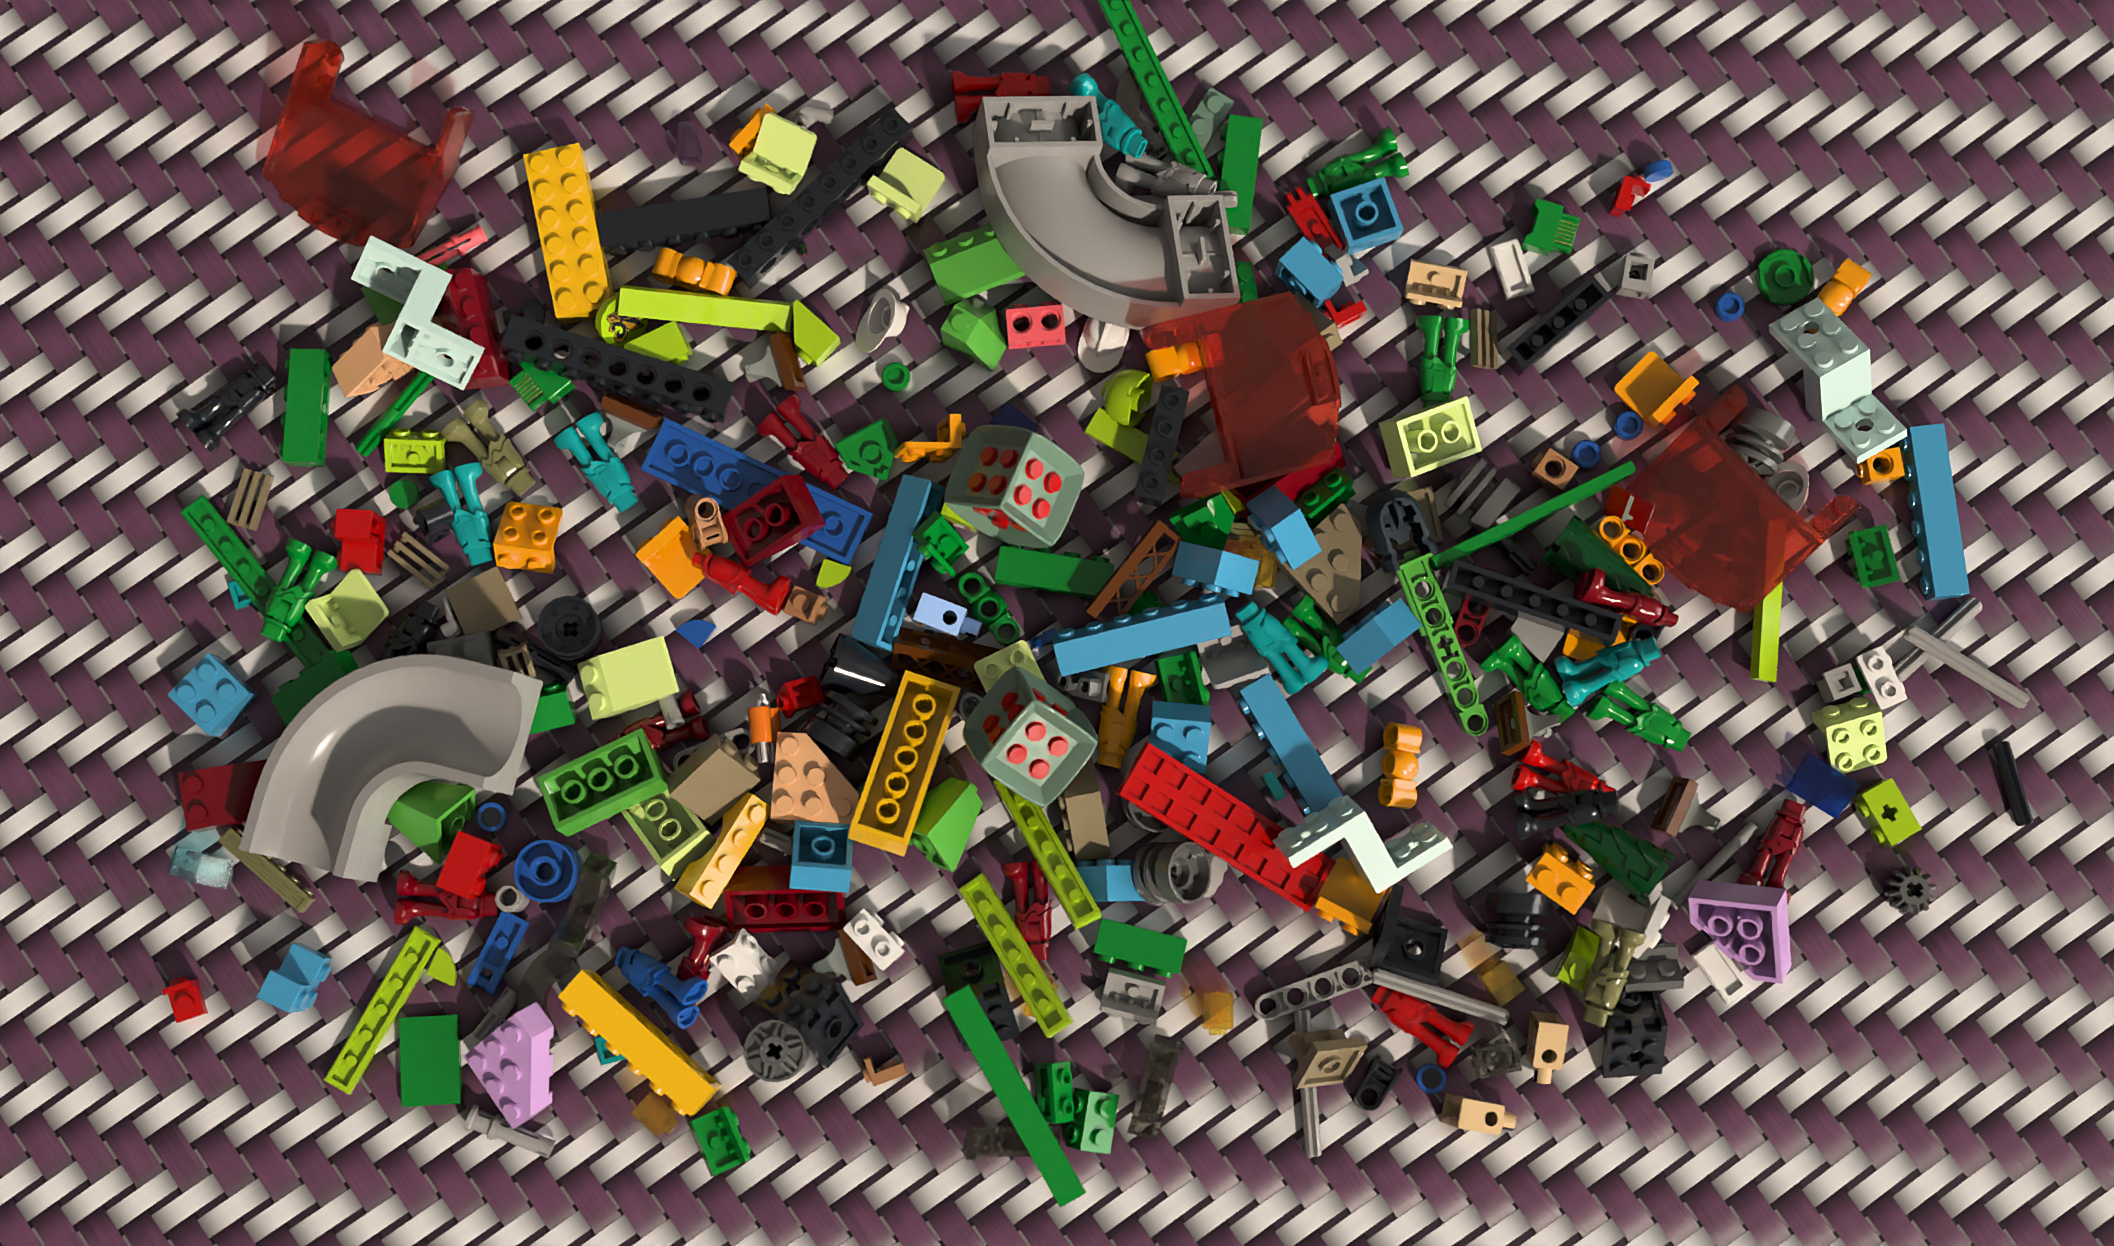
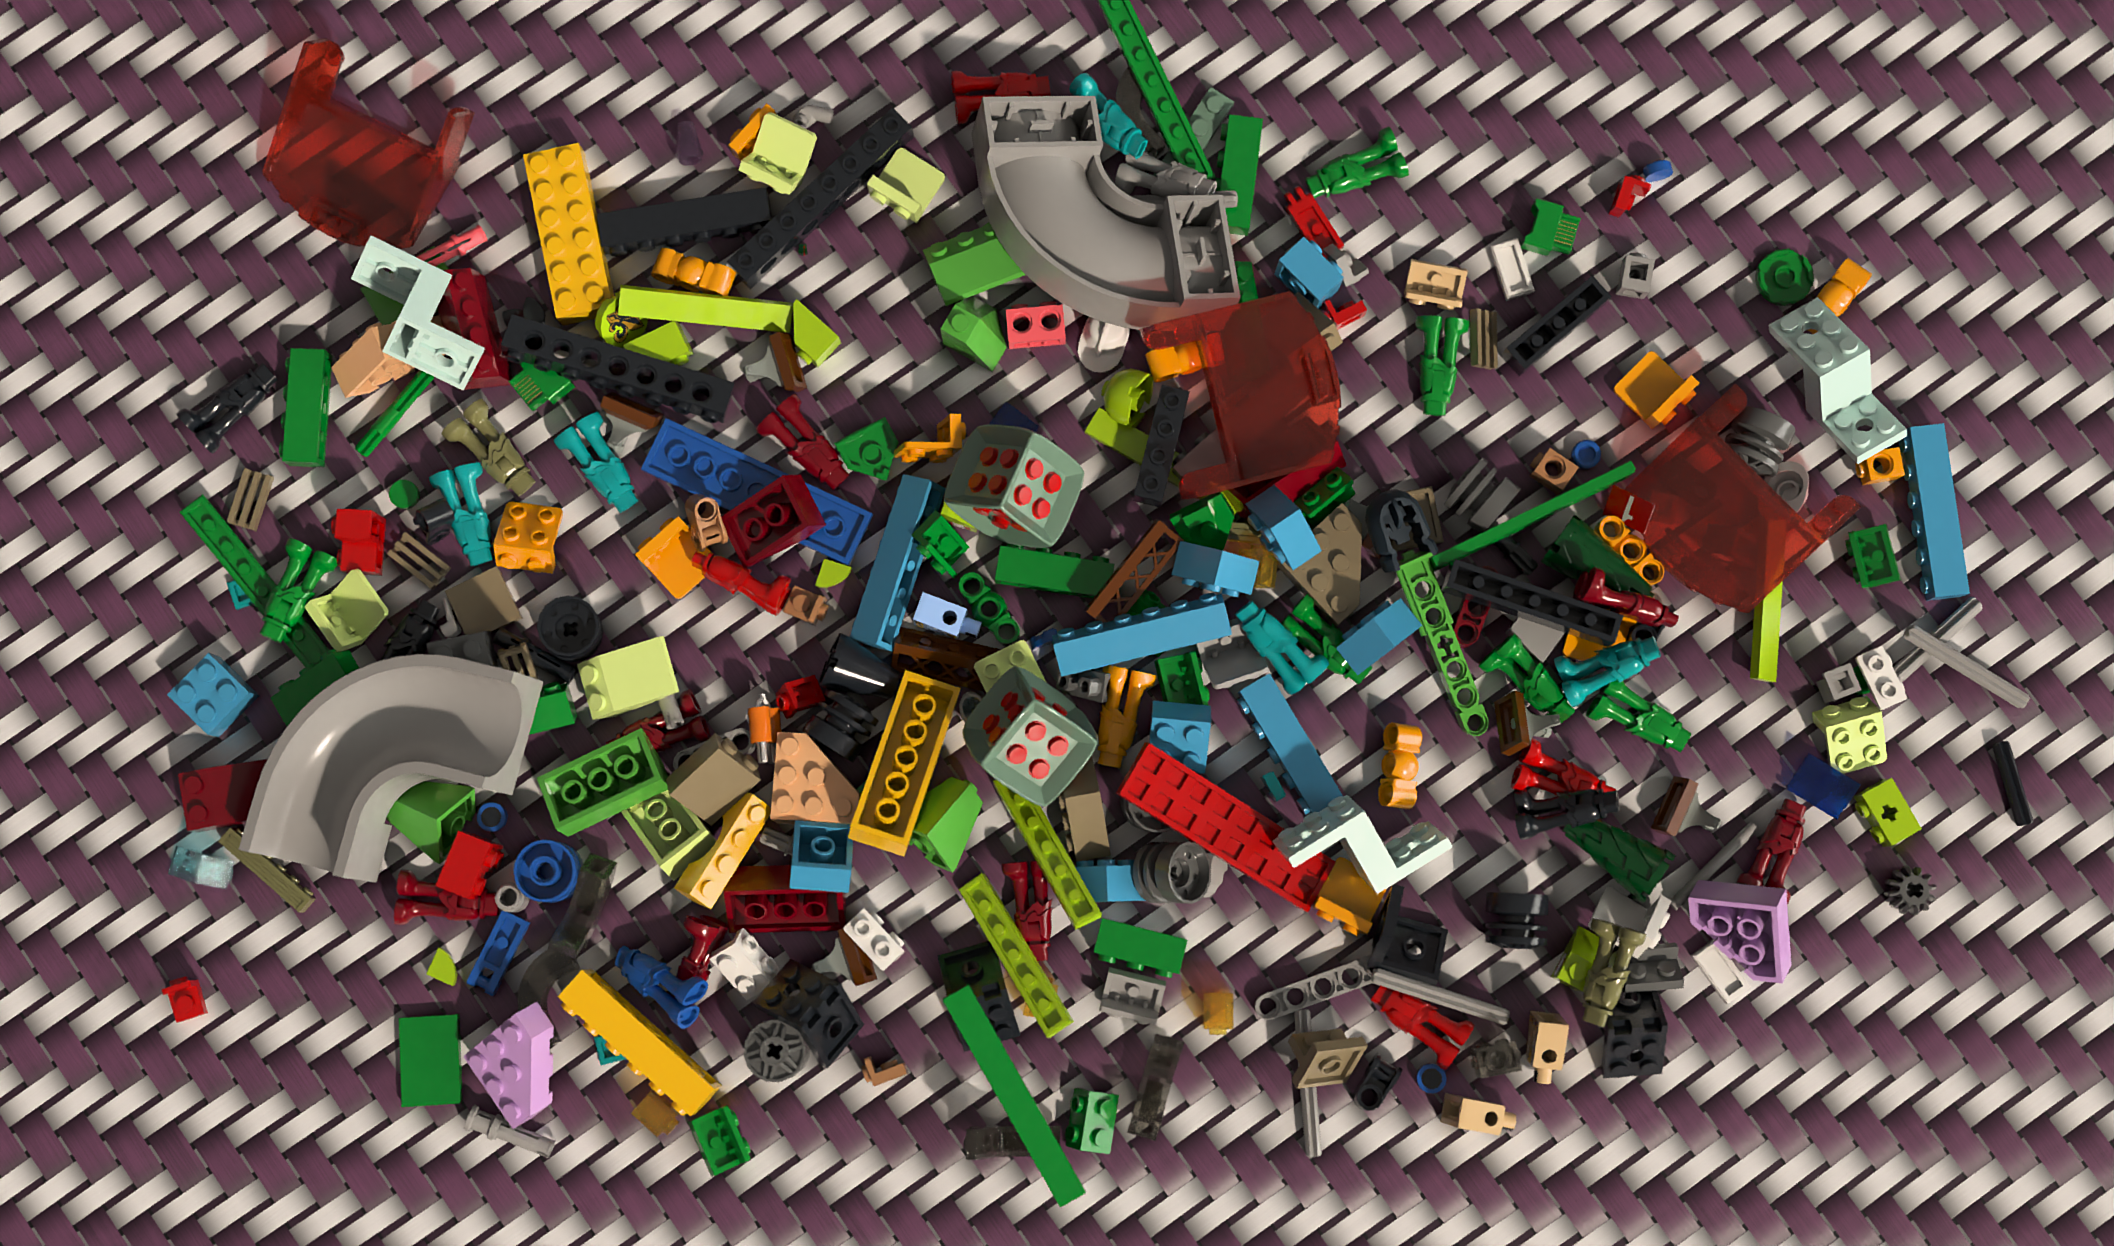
(295, 983): dark azure brick -> none
(382, 1010): lime tile -> none
(414, 451): lime bracket -> none
(496, 1013): light grey axle -> none
(696, 631): blue tile -> none
(883, 319): white piece -> none
(896, 377): green tile -> none
(1055, 1091): green bracket -> none
(1365, 216): dark azure brick -> none
(1430, 437): yellowish green slope -> none
(1499, 981): clear yellow brick -> none
(1561, 877): light orange bracket -> none
(1627, 425): blue tile -> none
(1729, 307): blue tile -> none

